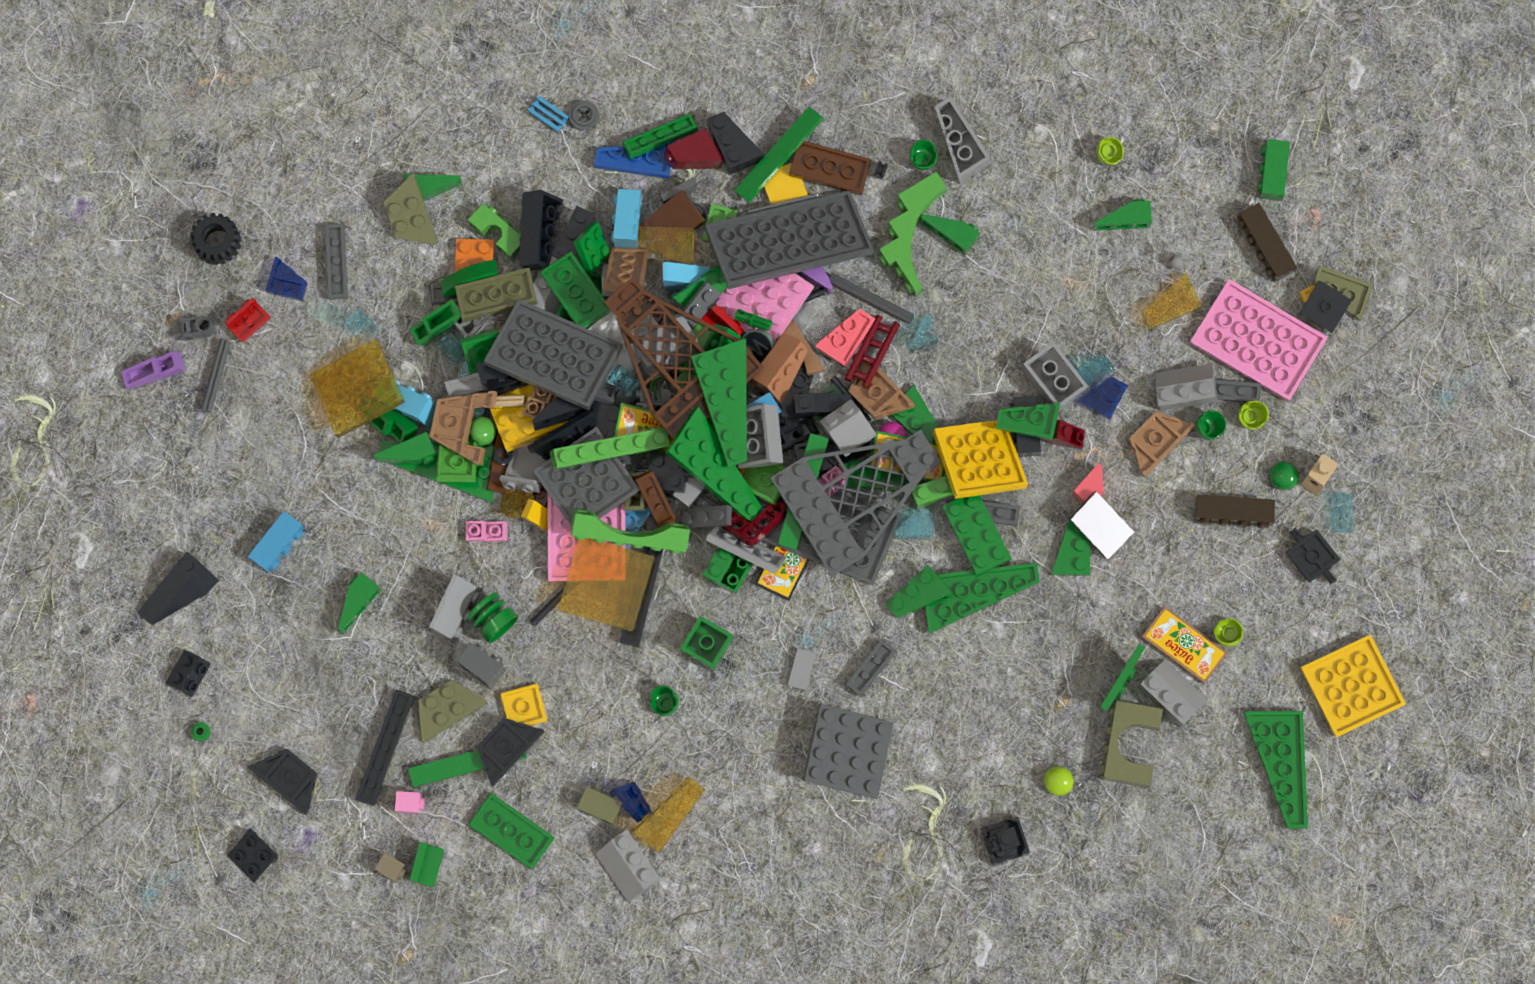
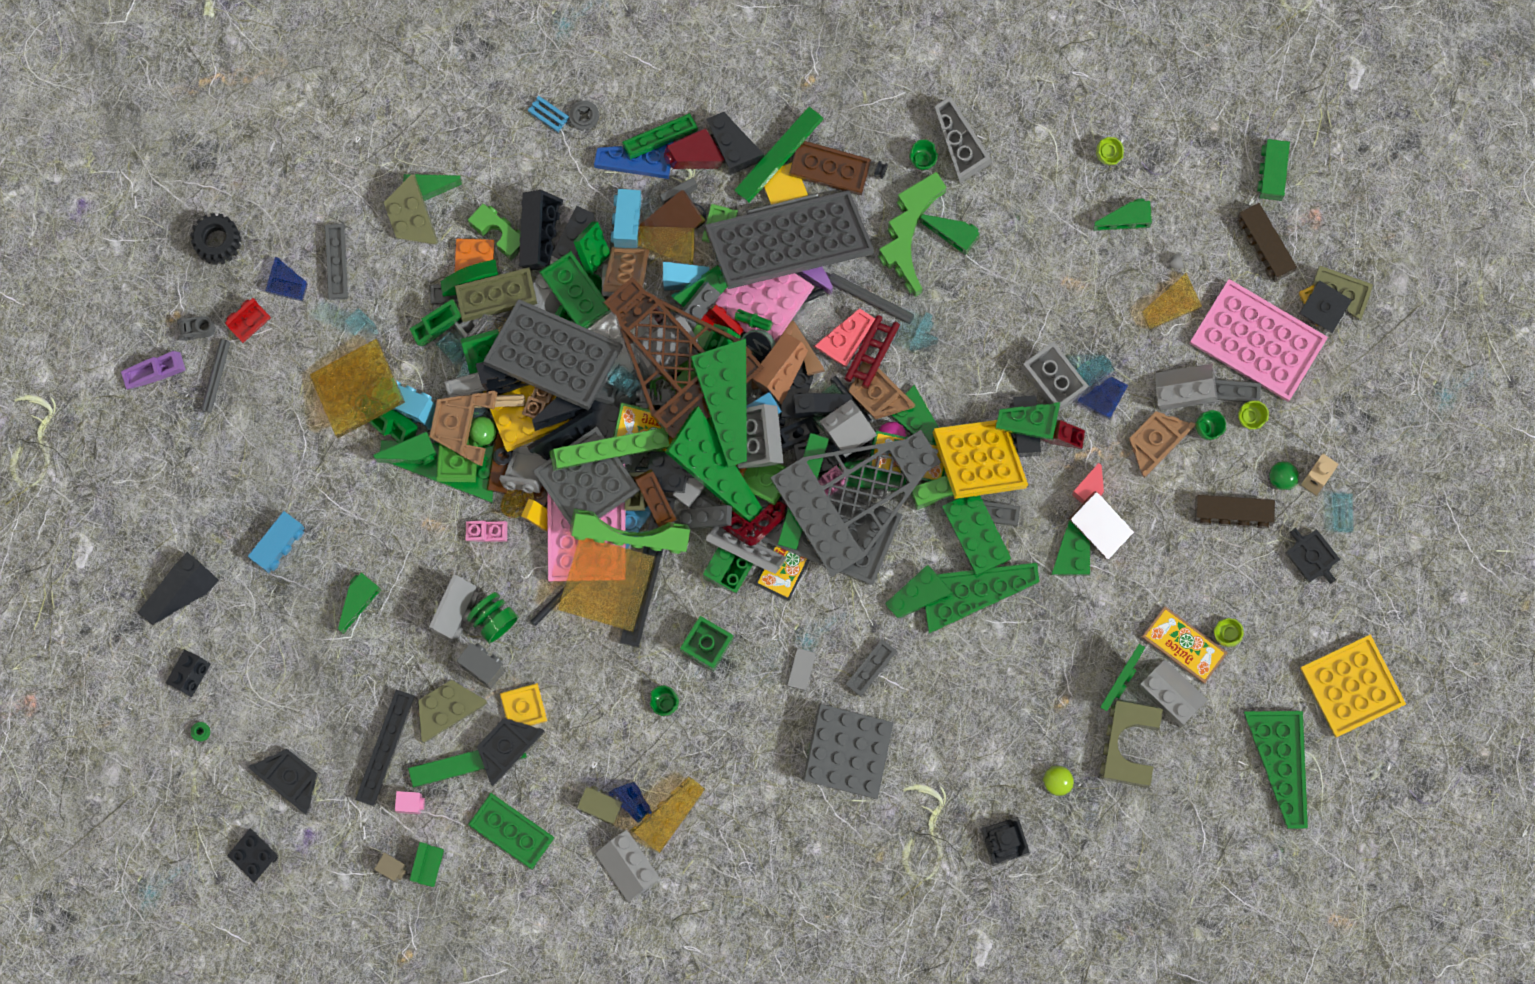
(917, 526): clear light blue slope -> none

